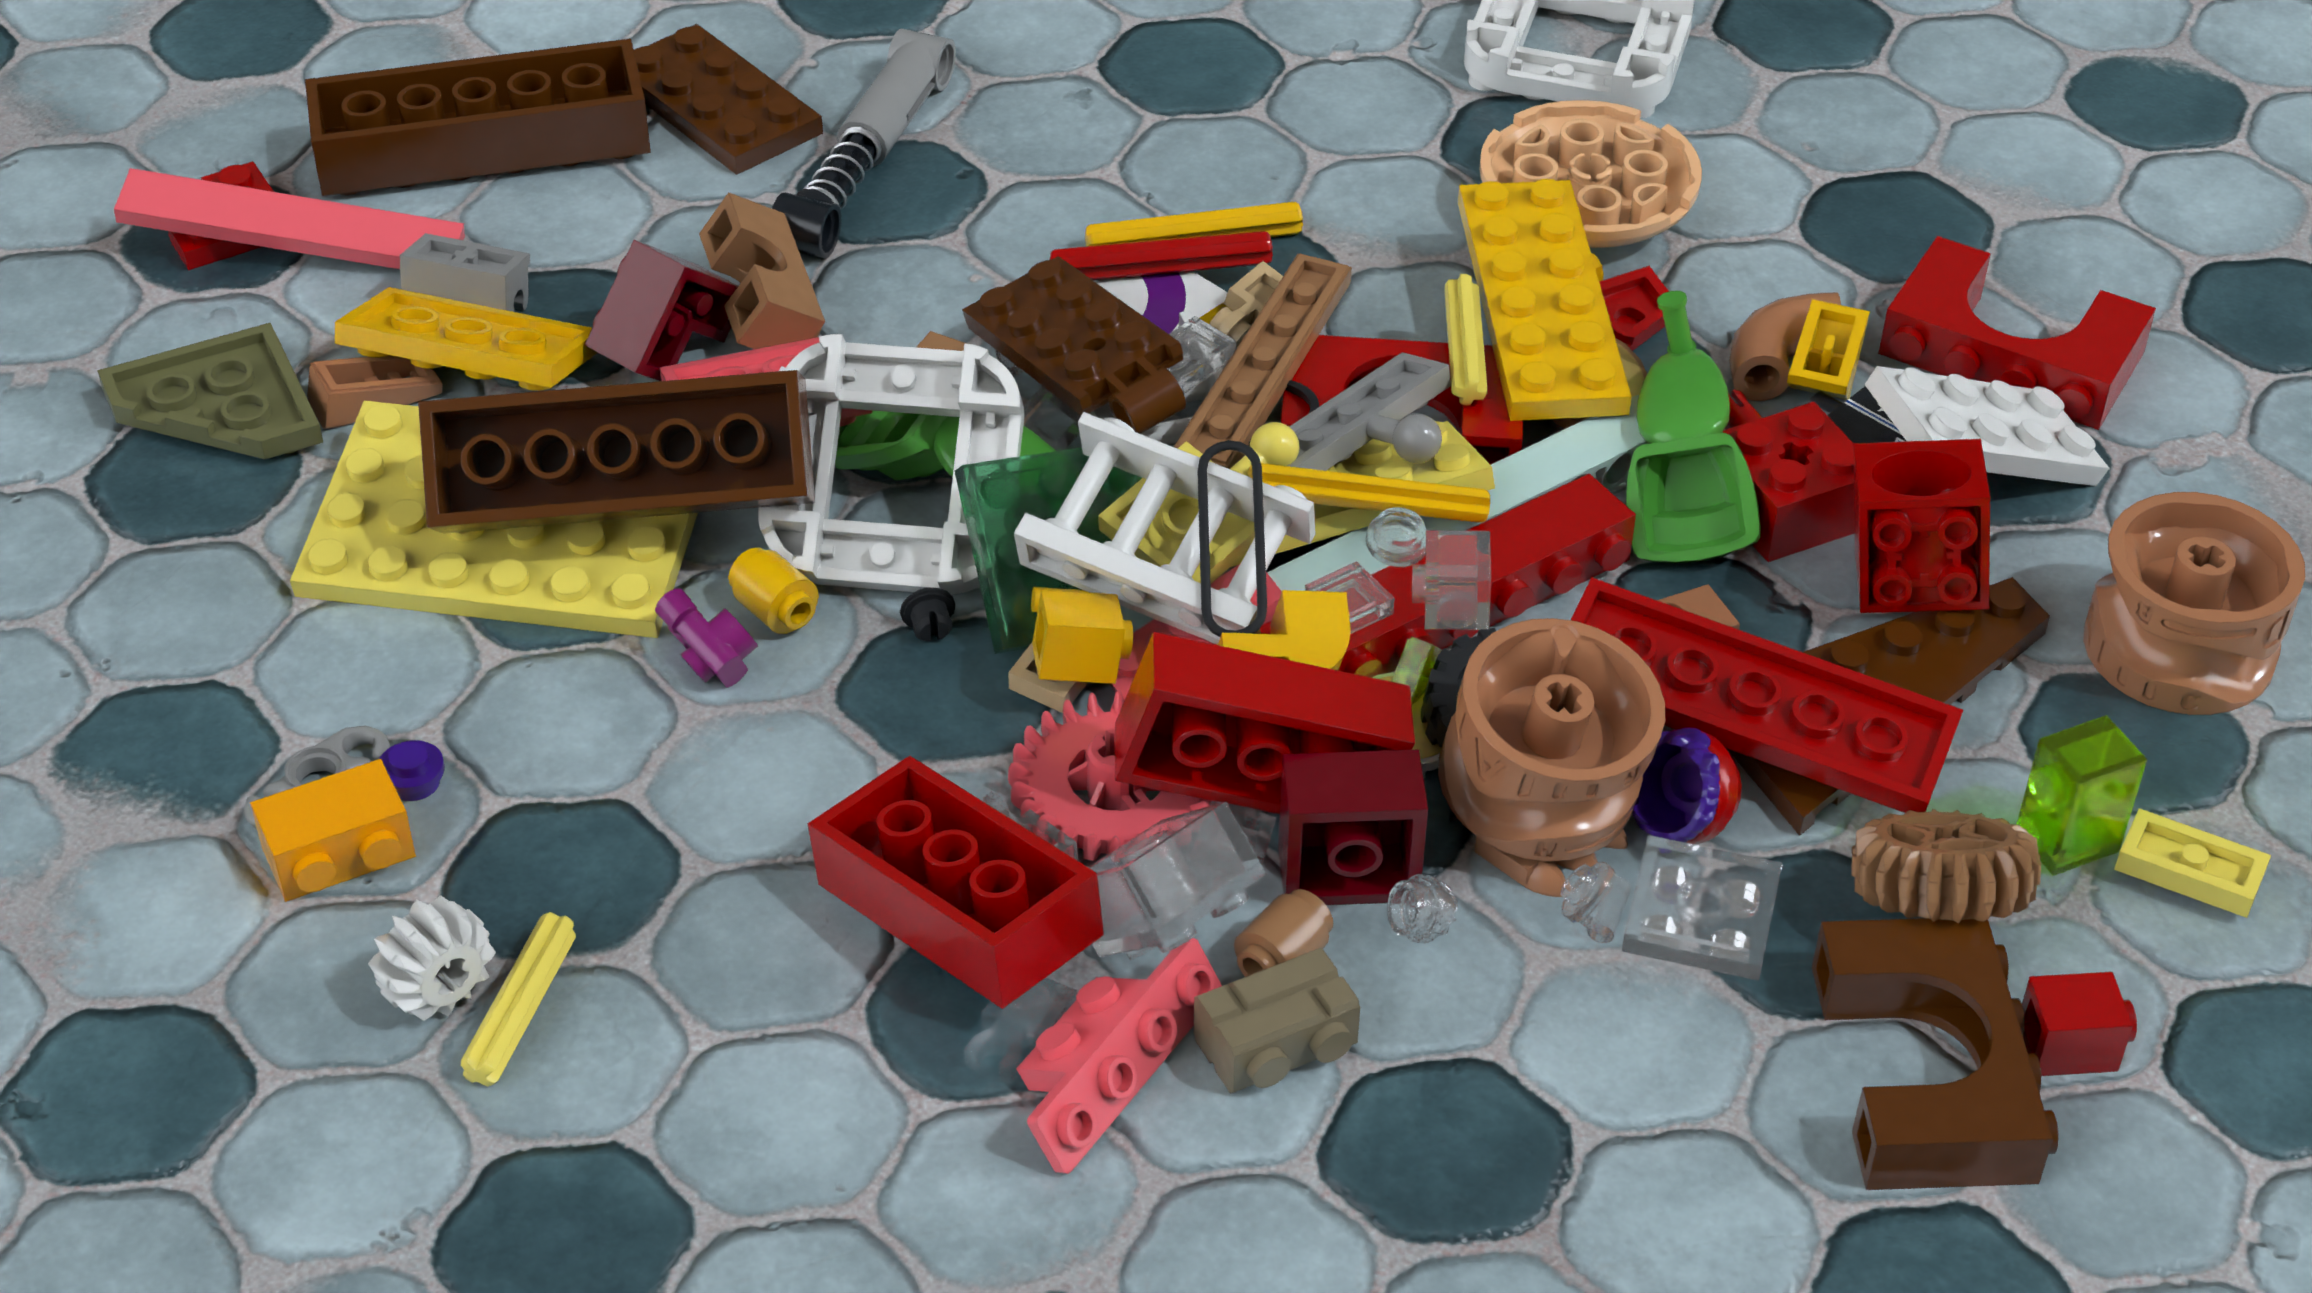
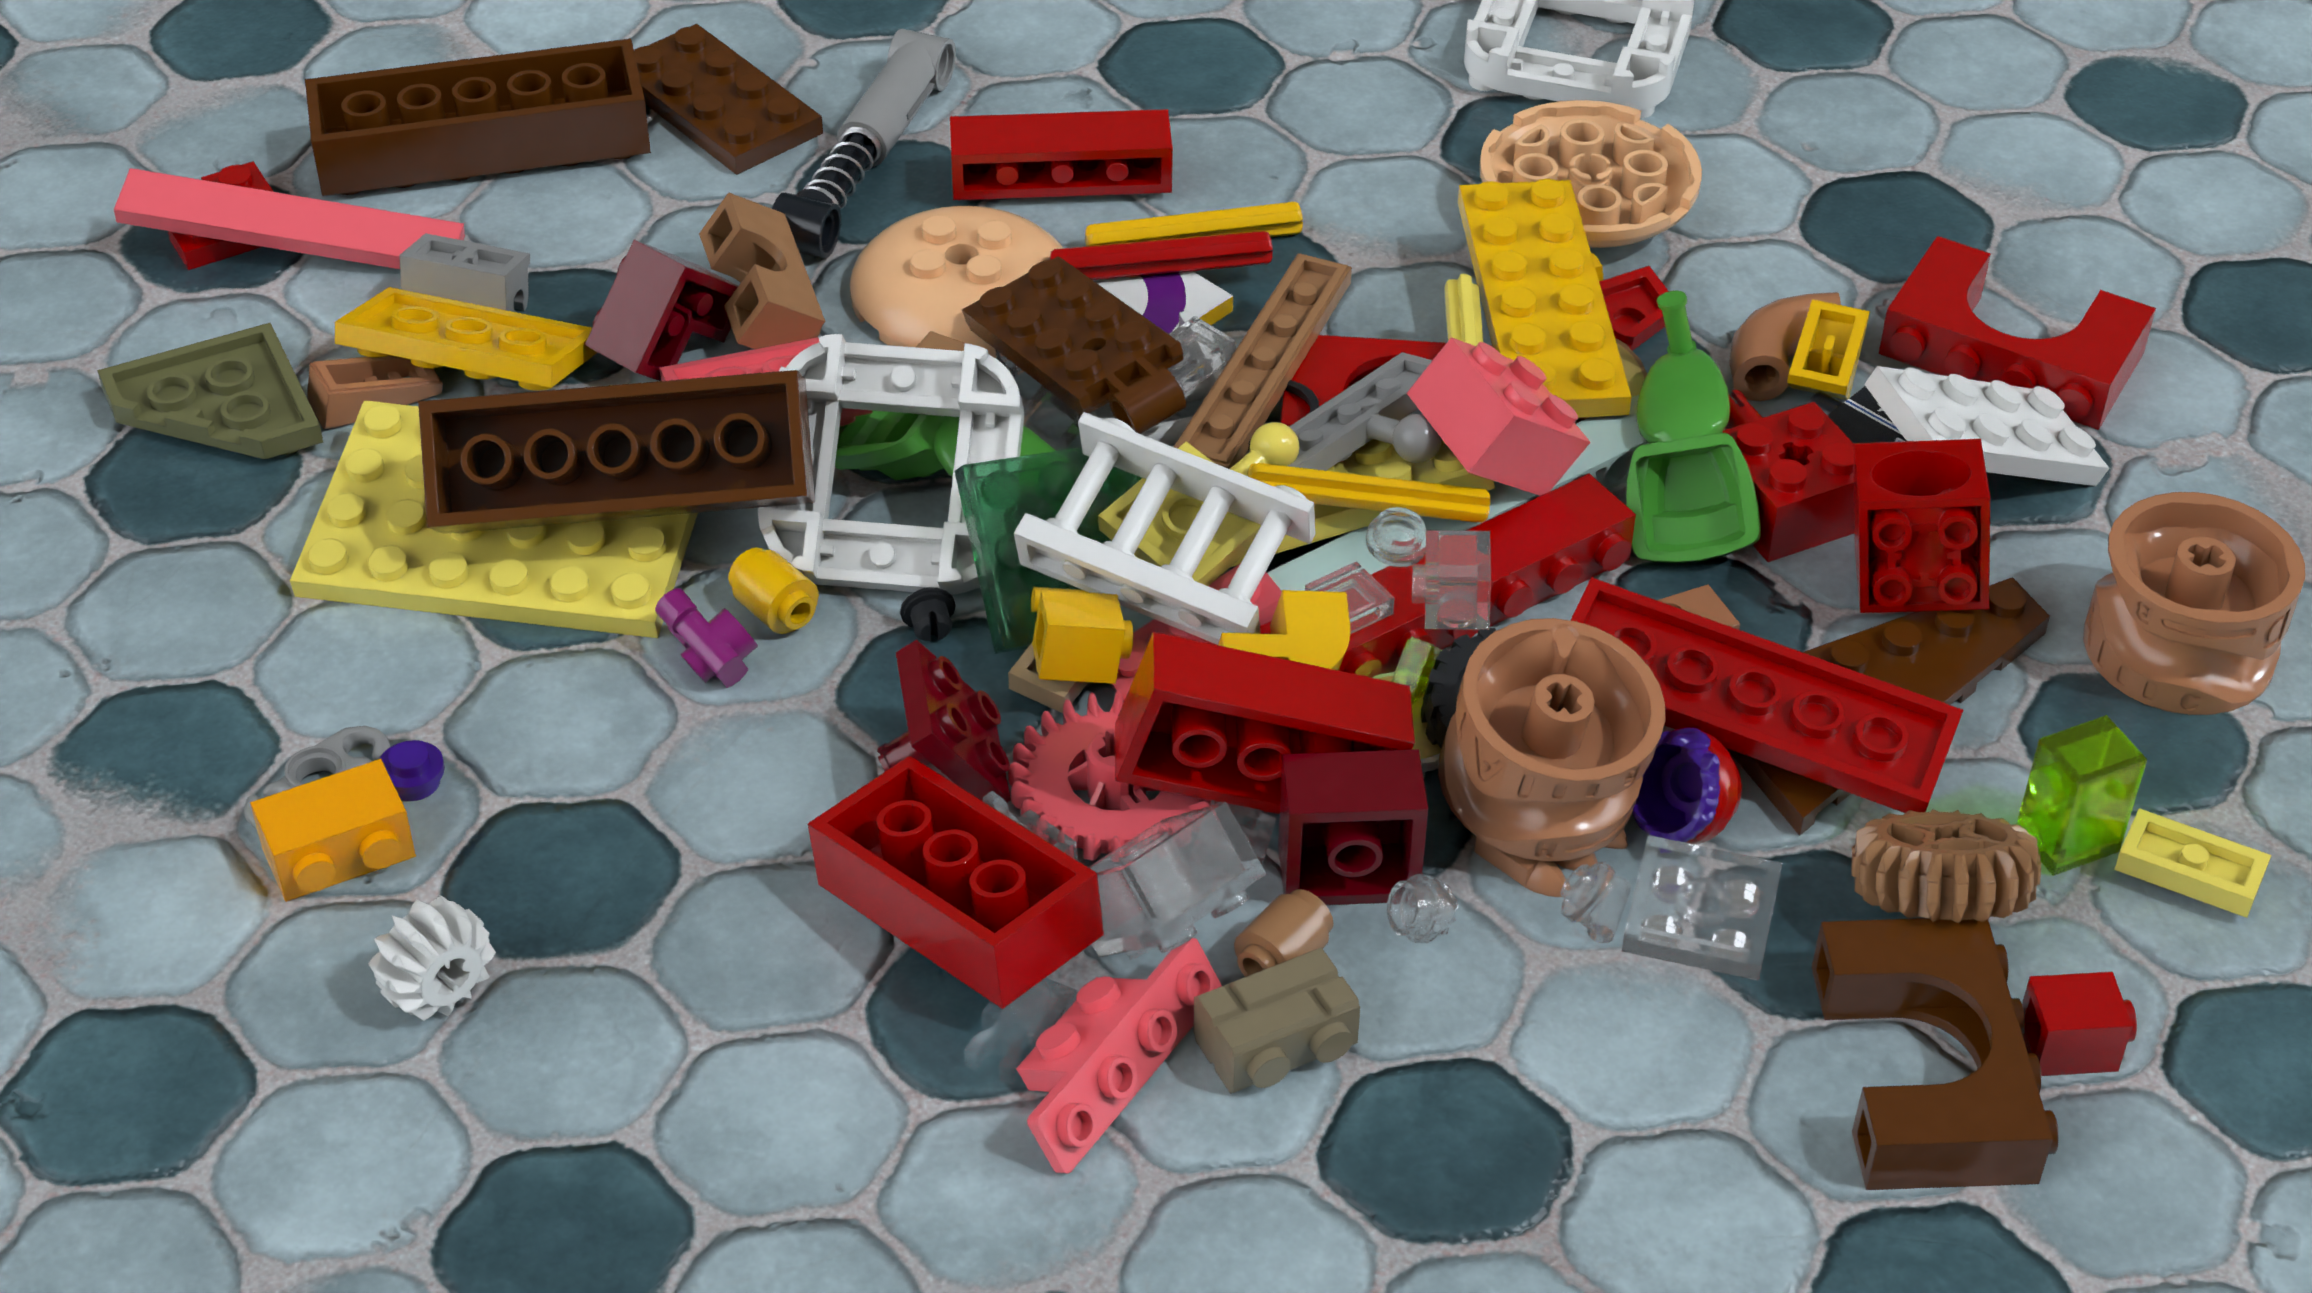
(518, 999): light yellow axle -> none
(938, 263): none -> light nougat brick
(948, 725): none -> dark red plate
(1061, 154): none -> red brick
(1204, 536): black piece -> none
(1246, 300): tan plate -> none
(1499, 416): none -> coral brick

